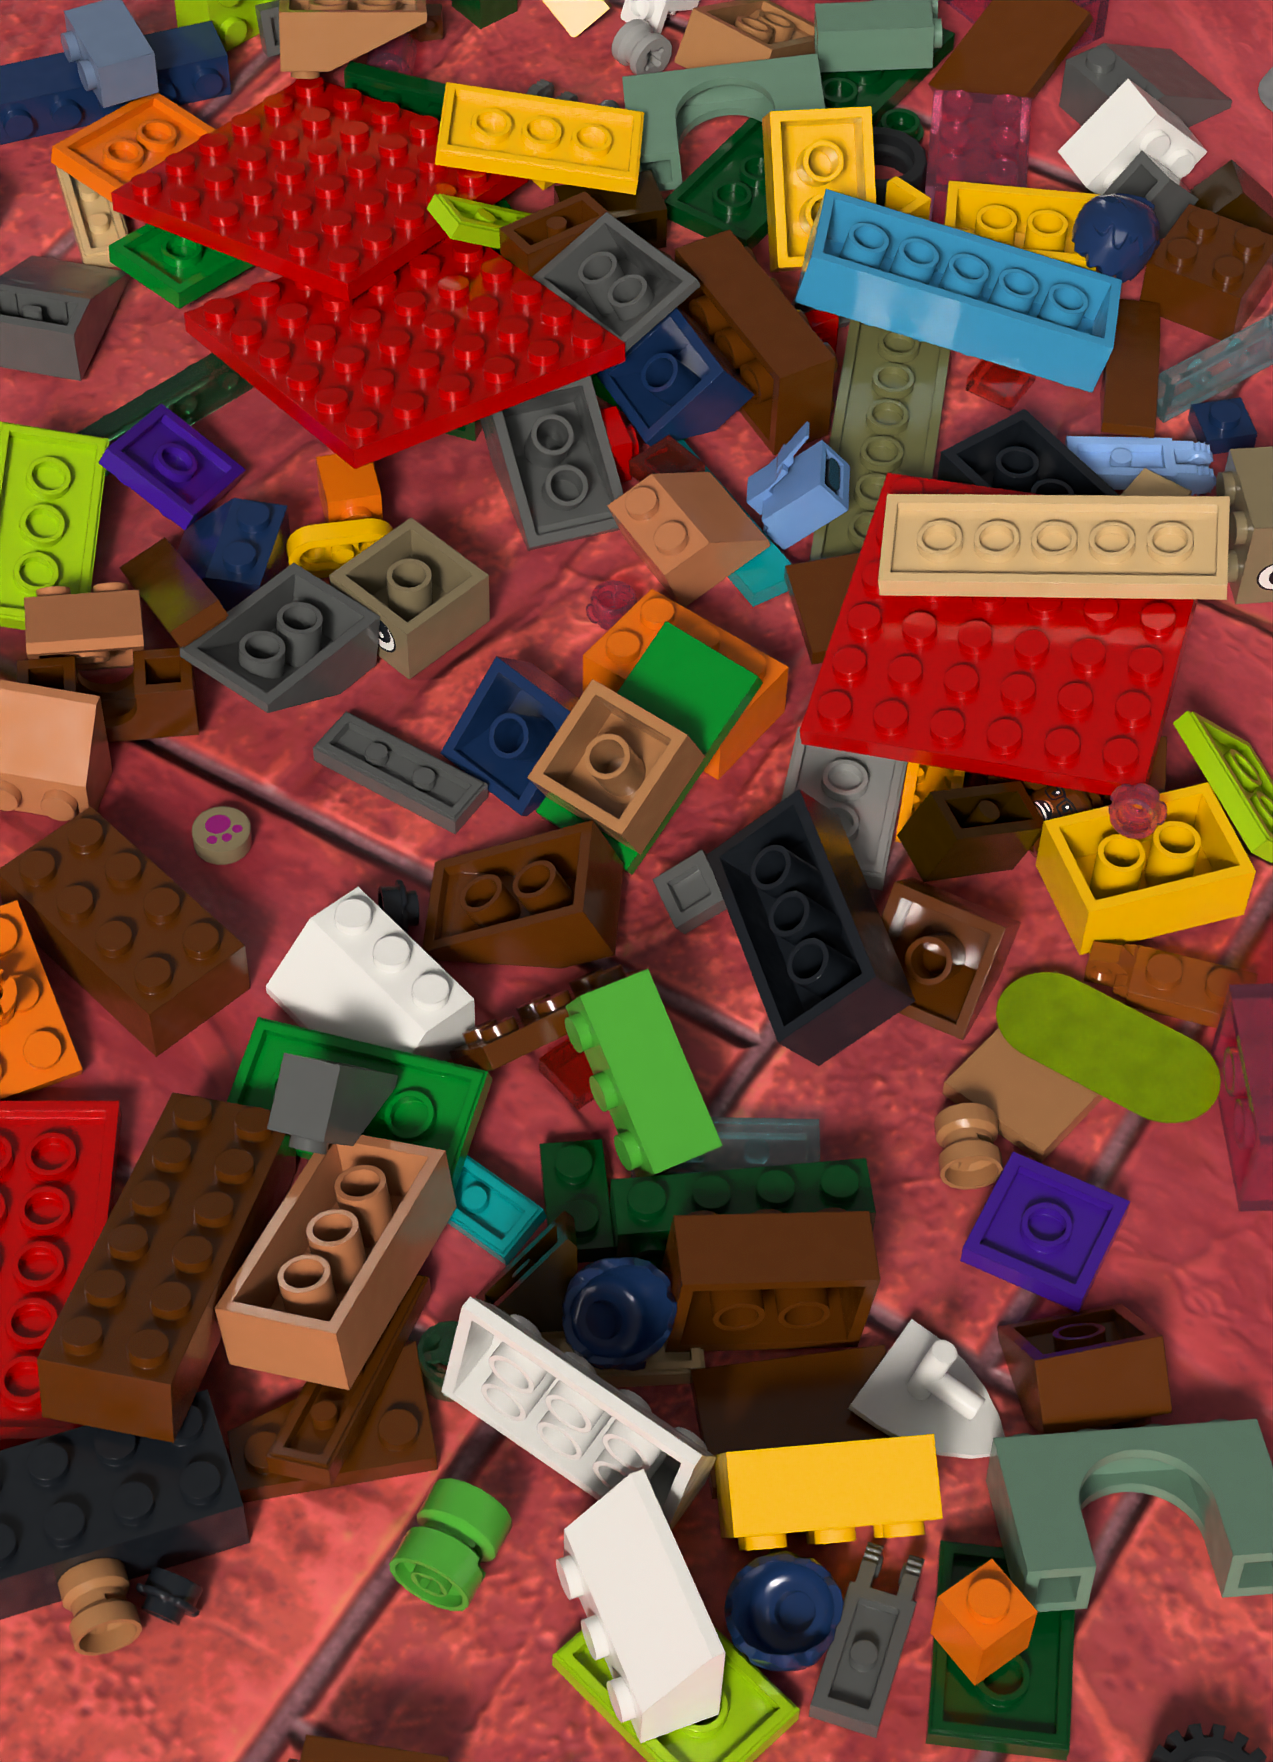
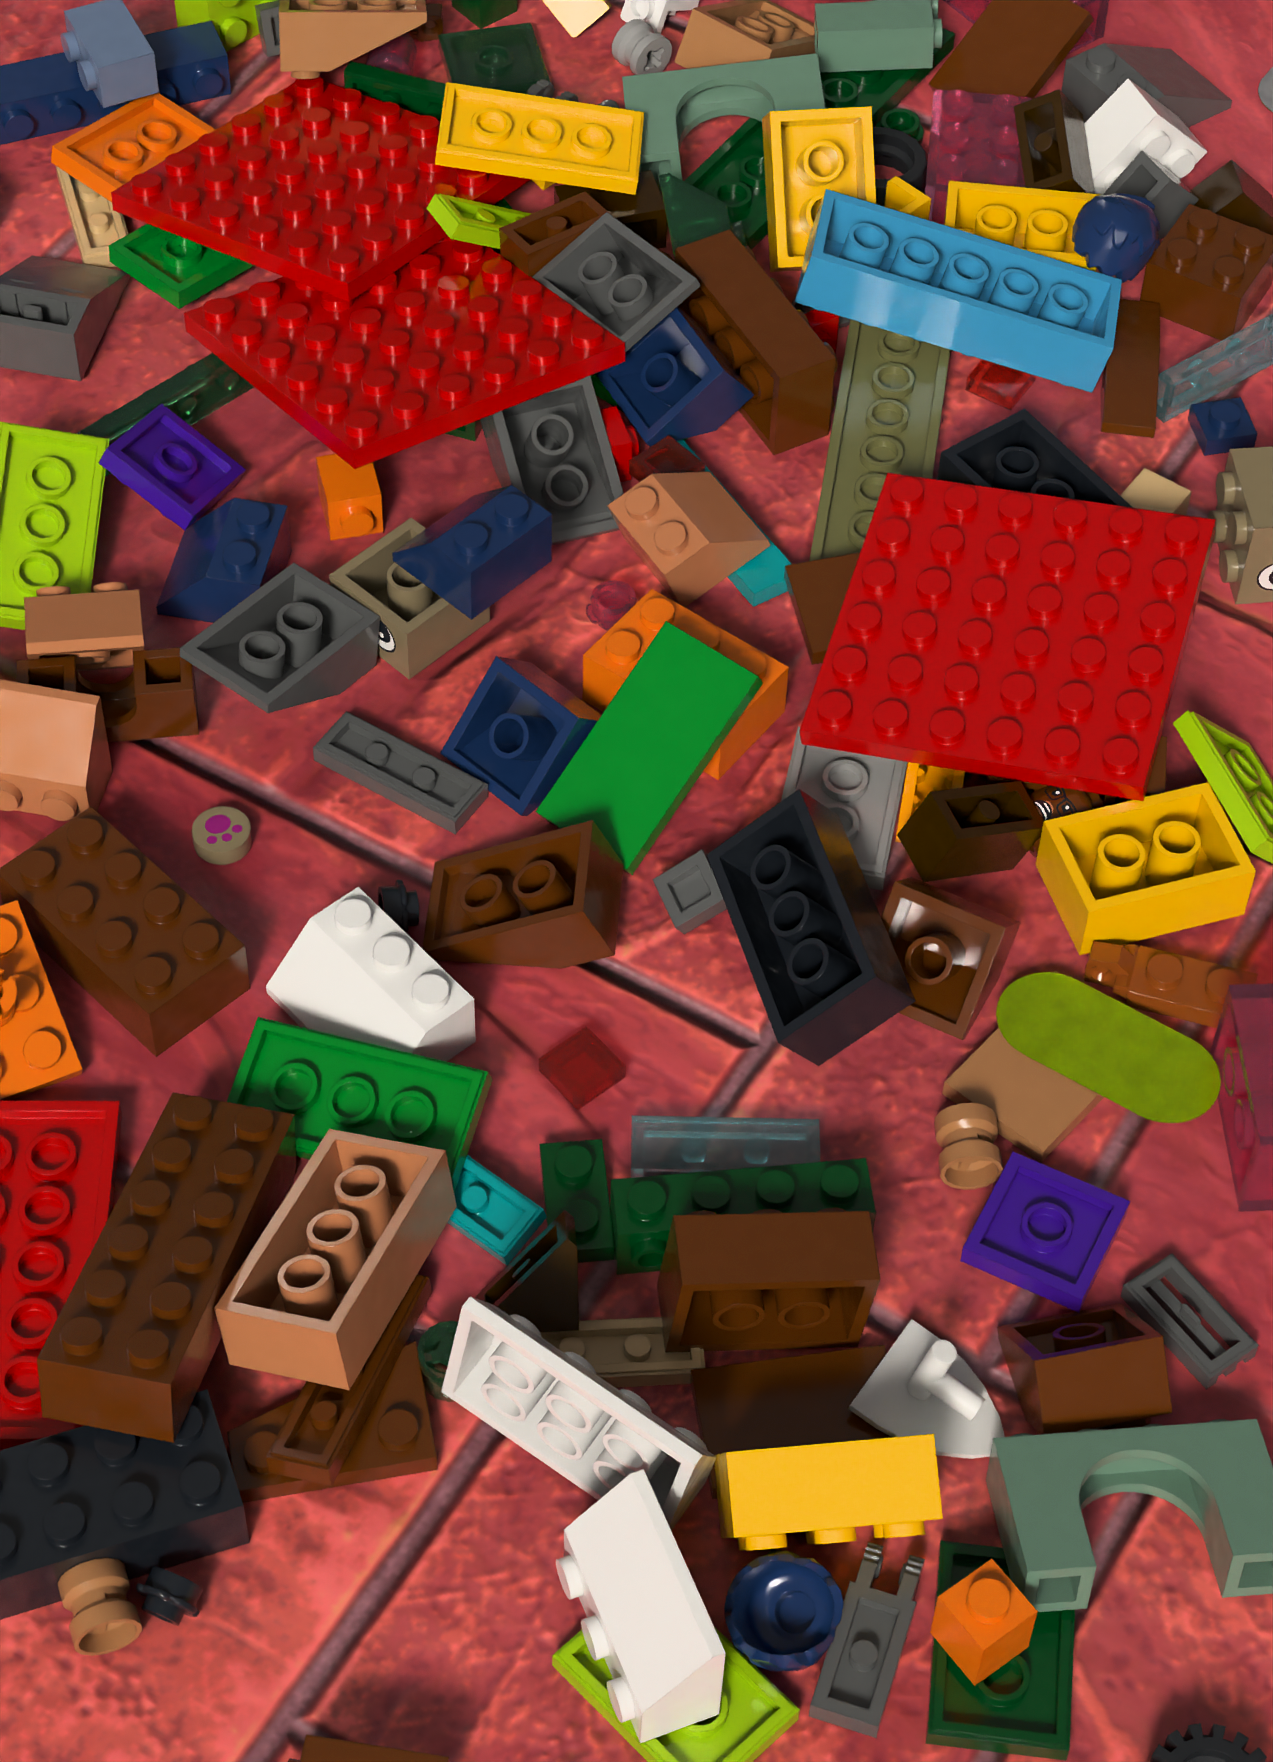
(174, 592): reddish brown tile -> none
(326, 1101): dark grey slope -> none
(331, 545): yellow plate -> none
(455, 1535): bright green wheel -> none
(481, 549): none -> dark blue slope
(493, 58): none -> clear green tile
(539, 1023): reddish brown plate -> none
(616, 766): medium nougat brick -> none
(618, 1313): dark blue hair -> none
(641, 1075): bright green brick -> none
(695, 214): none -> clear green slope
(799, 491): medium blue piece -> none
(1053, 144): none -> dark brown brick
(1055, 546): tan plate -> none
(1123, 458): light blue hinge -> none
(1132, 821): clear pink plate -> none
(1182, 1327): none -> dark grey tile

